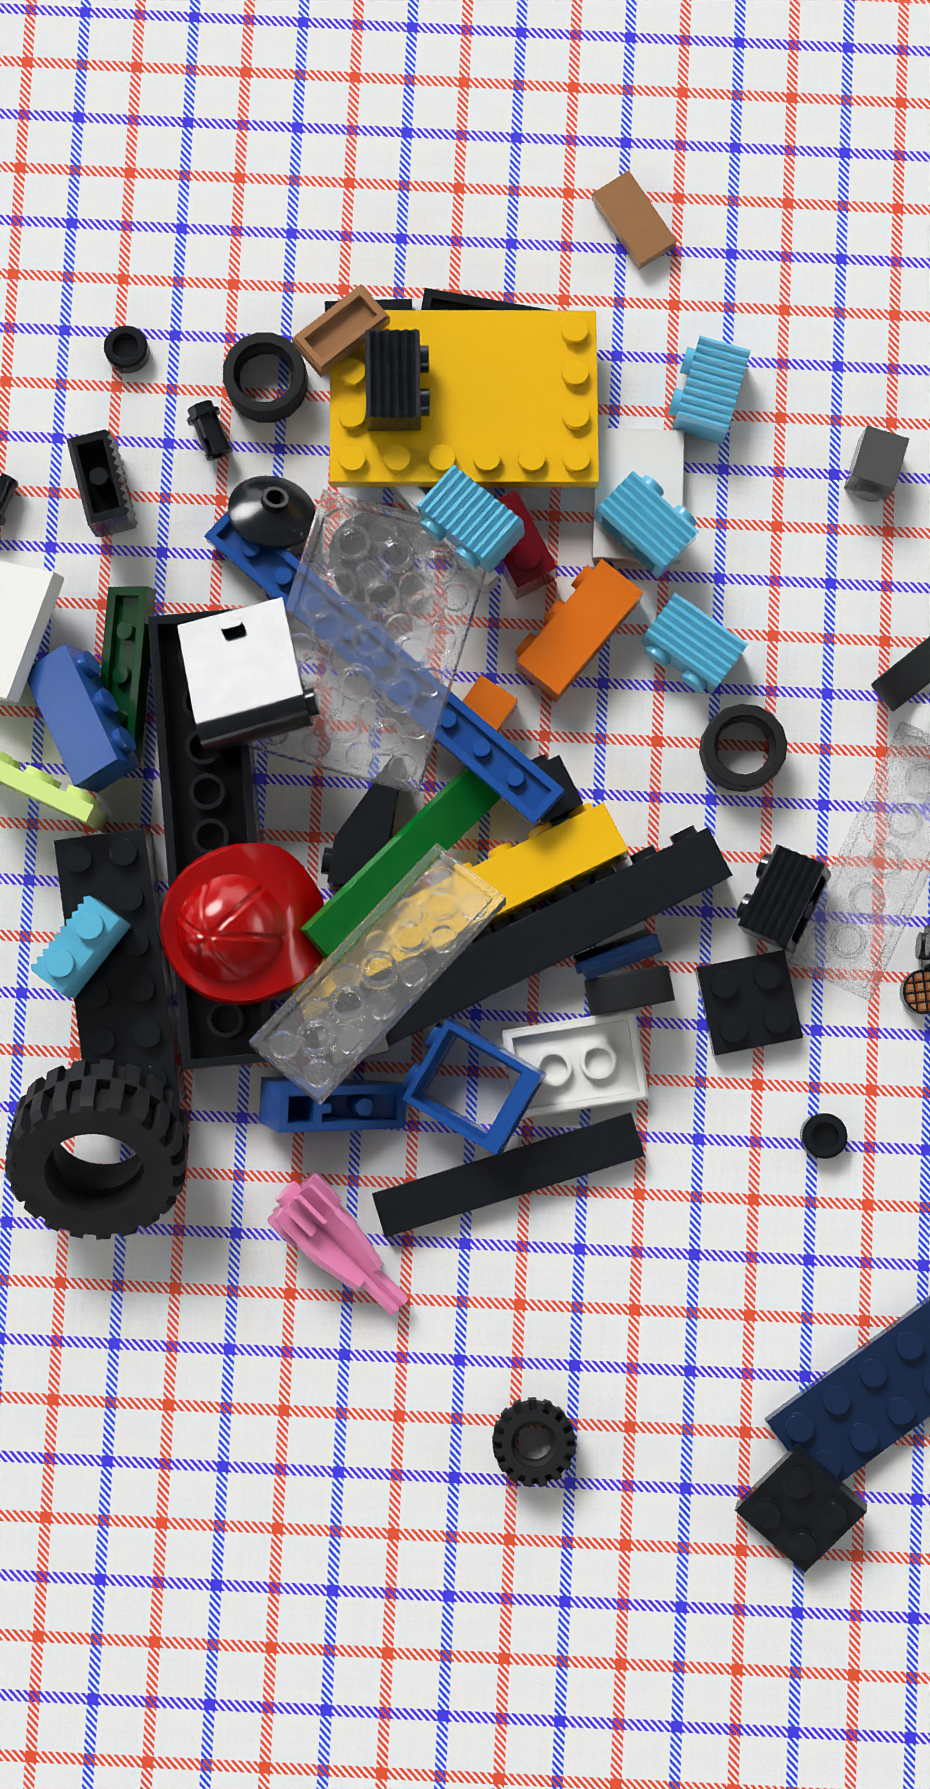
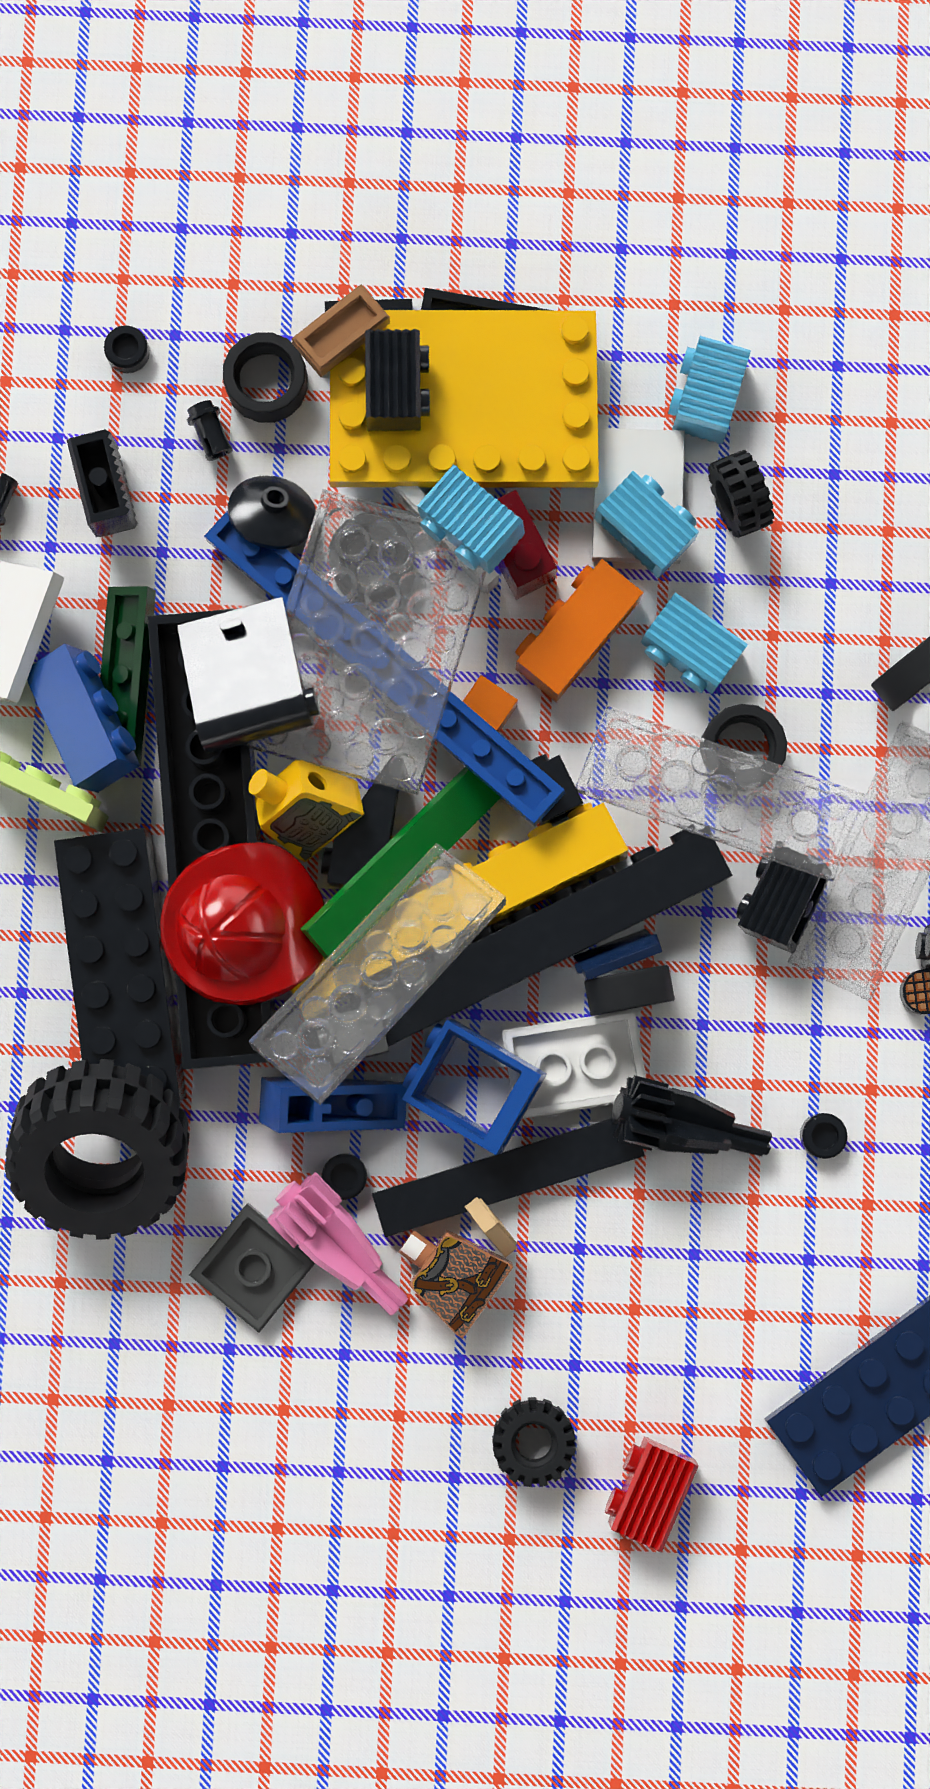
(80, 947): medium azure brick -> none
(252, 1268): none -> dark grey tile
(305, 806): none -> yellow torso
(345, 1175): none -> black tile
(455, 1277): none -> torso
(491, 1226): none -> tan tile
(634, 219): medium nougat tile -> none
(651, 1493): none -> red brick
(680, 1121): none -> black piece
(720, 793): none -> clear plate
(741, 493): none -> black tyre
(748, 1002): black plate -> none
(801, 1507): black plate -> none
(876, 464): dark grey brick -> none

